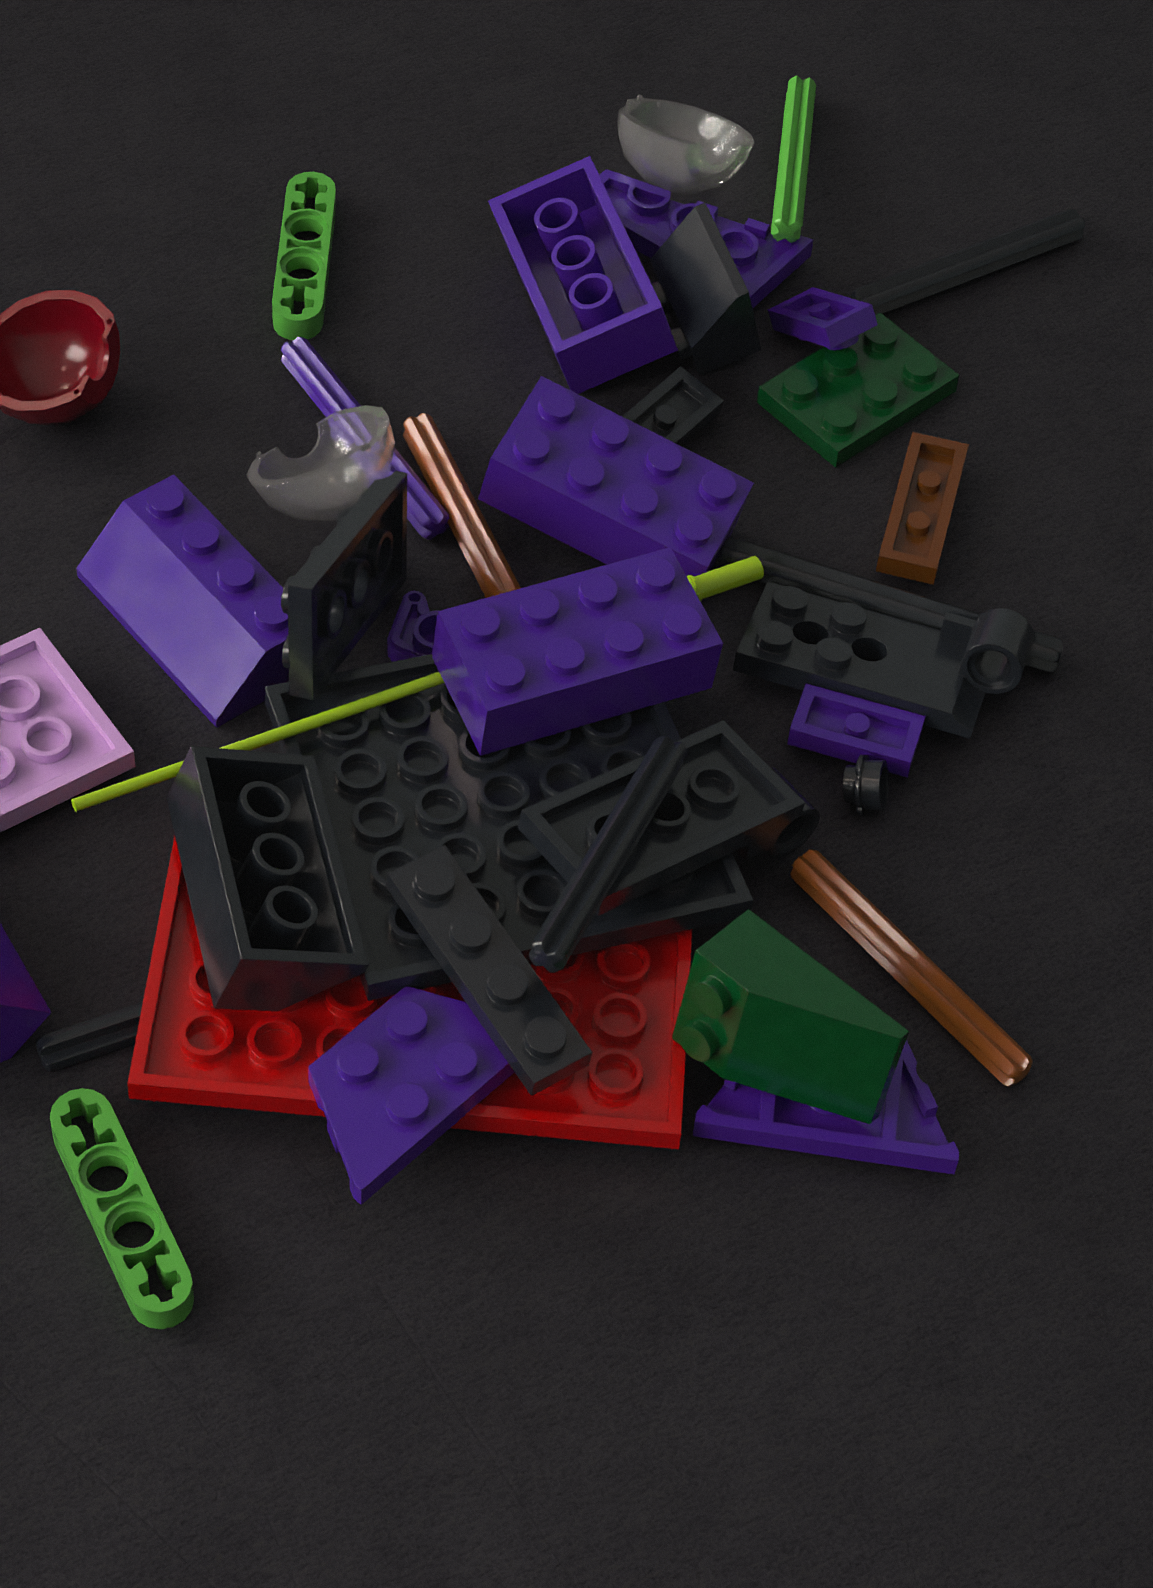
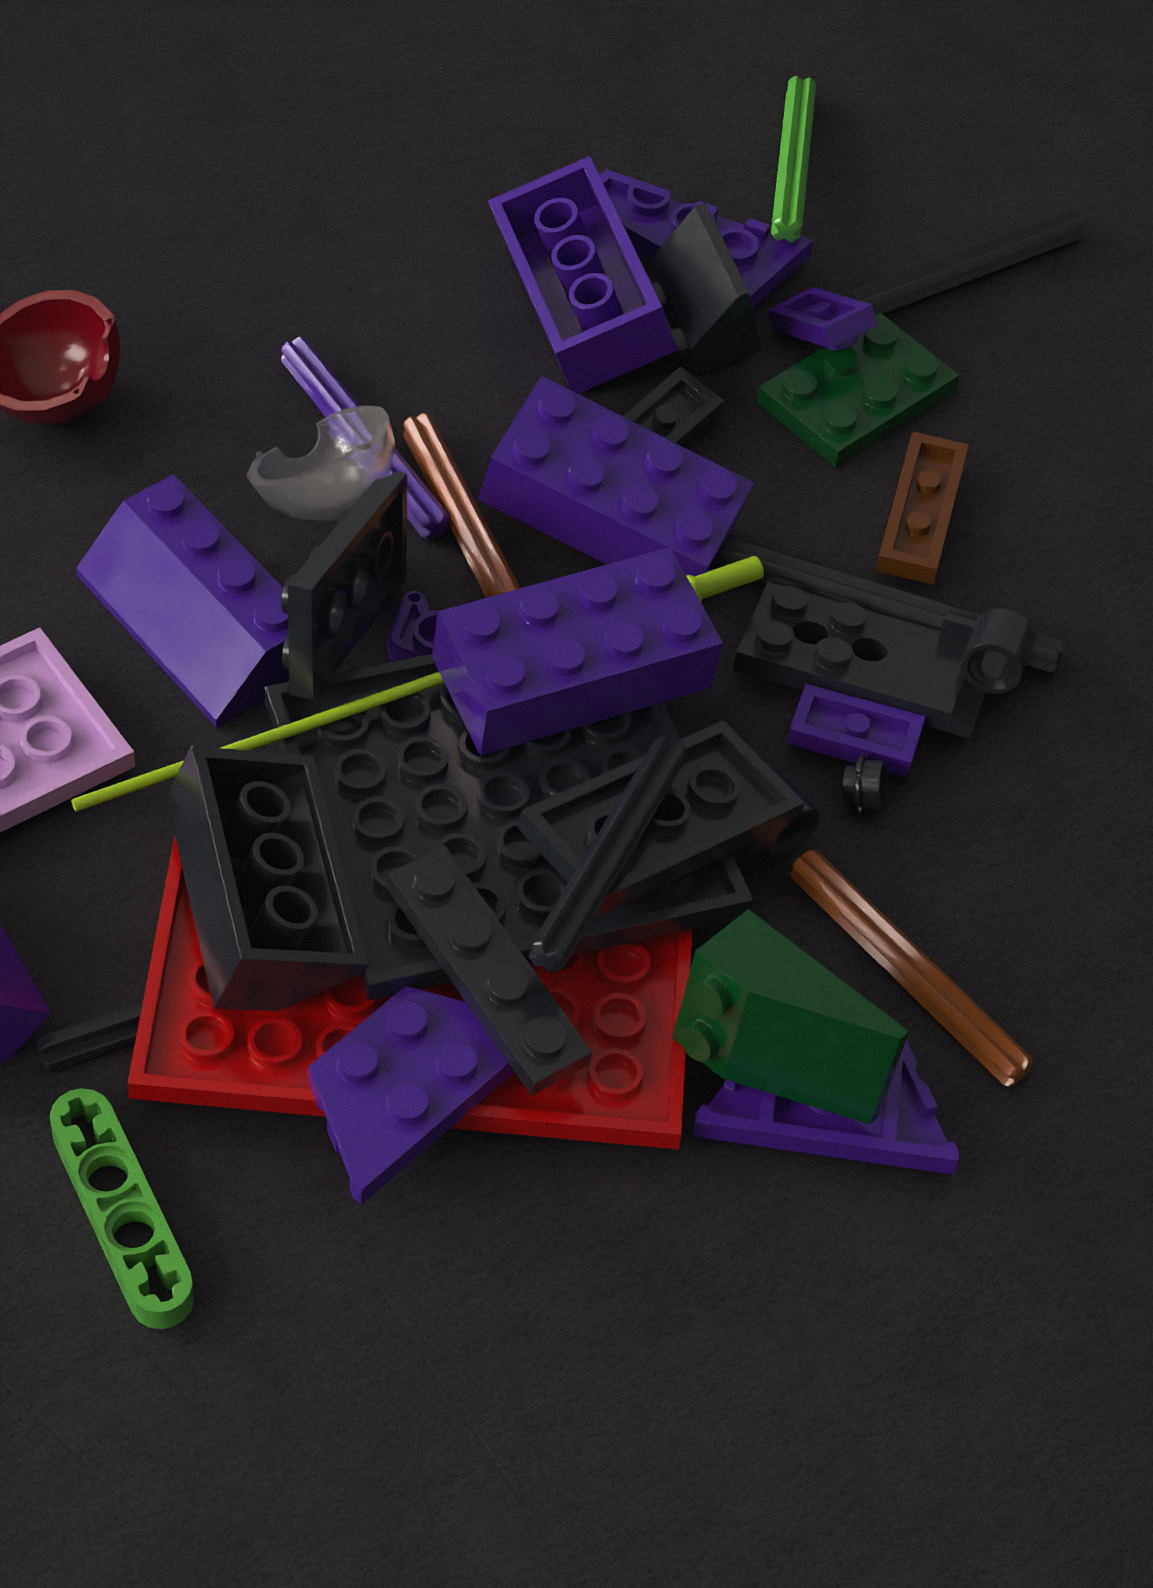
(302, 254): bright green beam -> none
(681, 145): clear cylinder -> none

